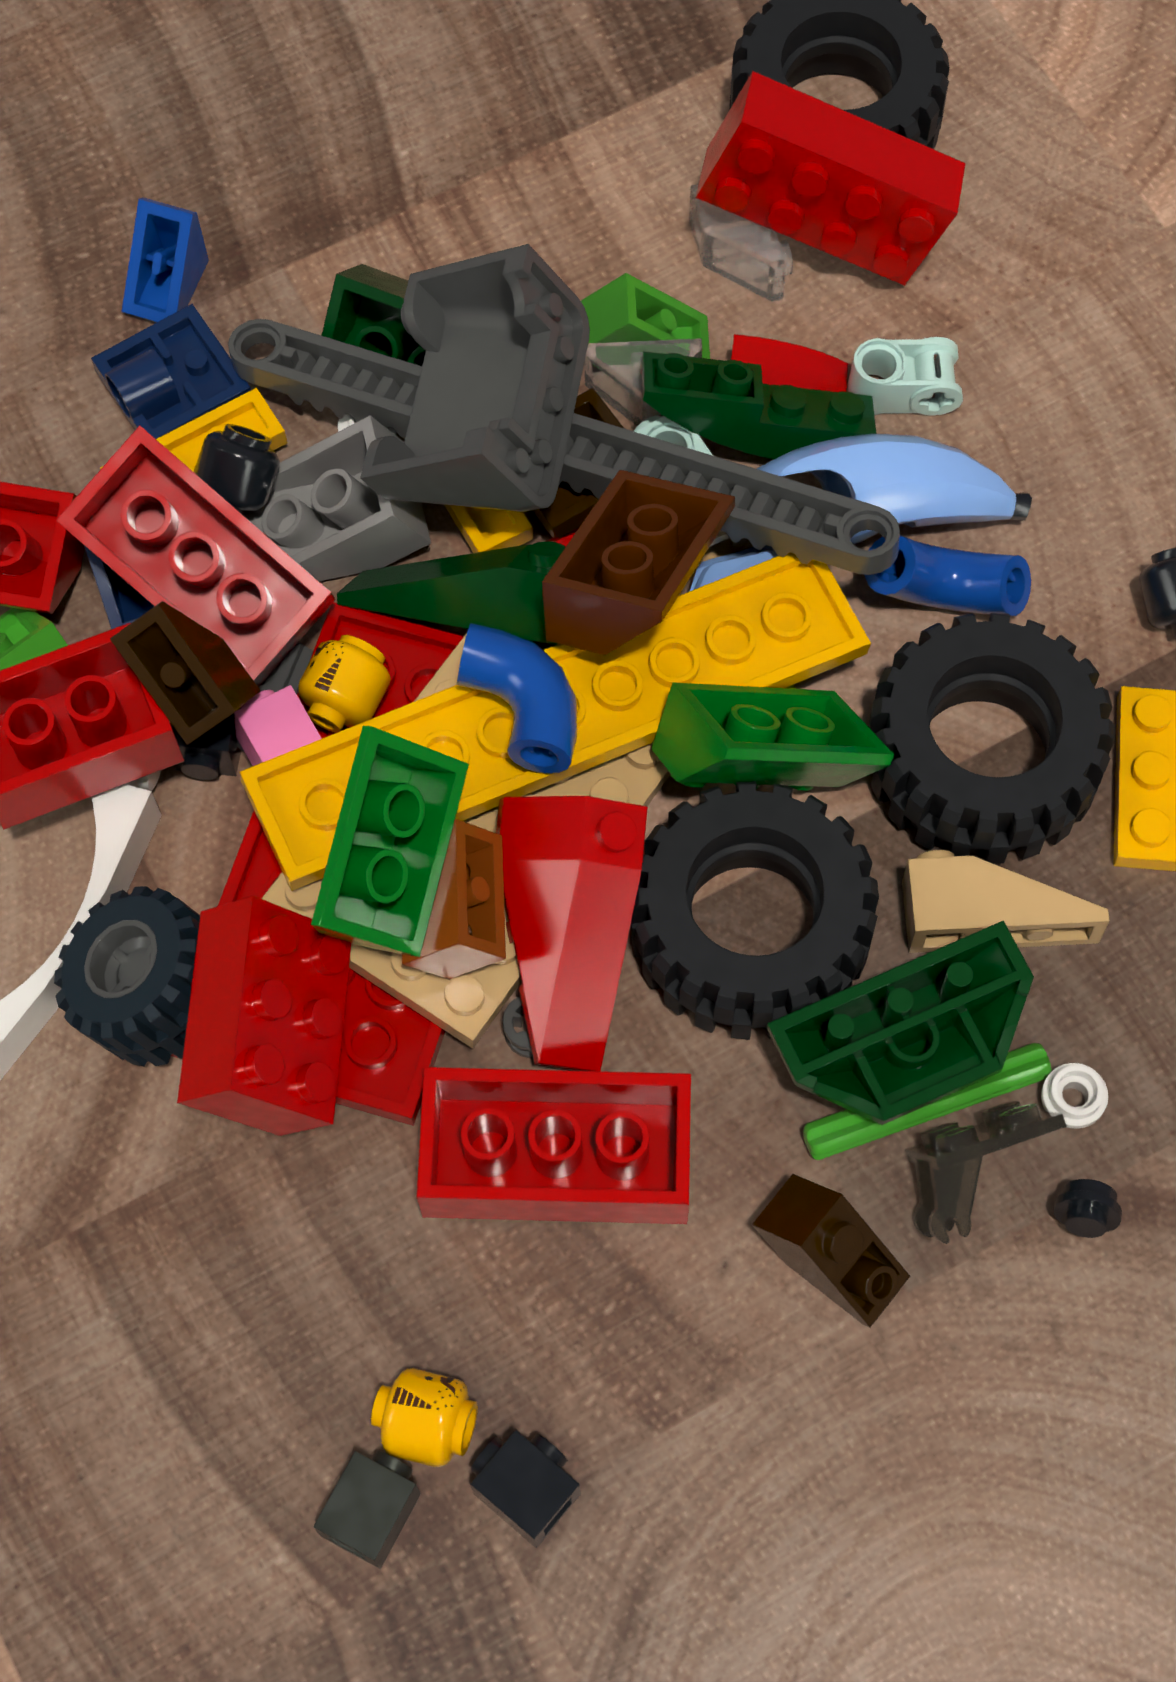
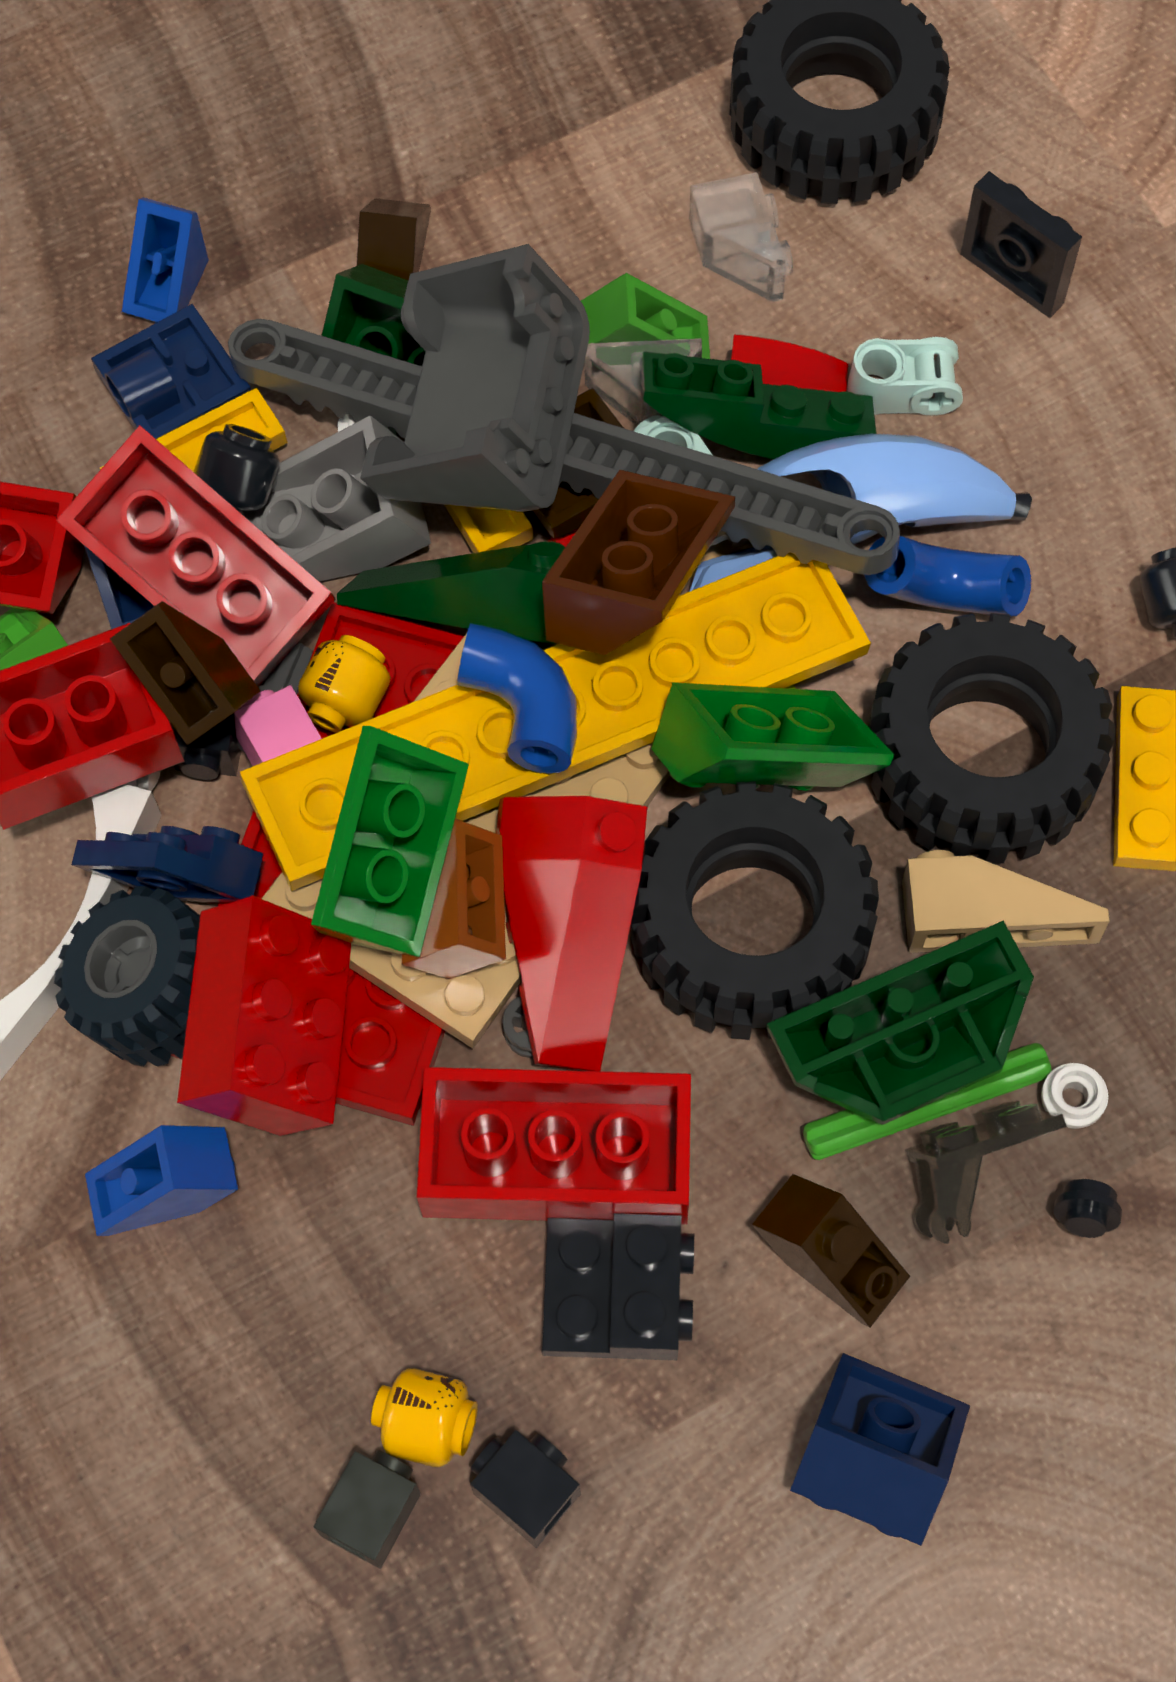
(161, 1178): none -> blue slope
(176, 860): none -> dark blue plate
(393, 236): none -> dark brown slope
(617, 1287): none -> black plate
(830, 179): red brick -> none
(881, 1449): none -> dark blue slope
(1020, 244): none -> black plate

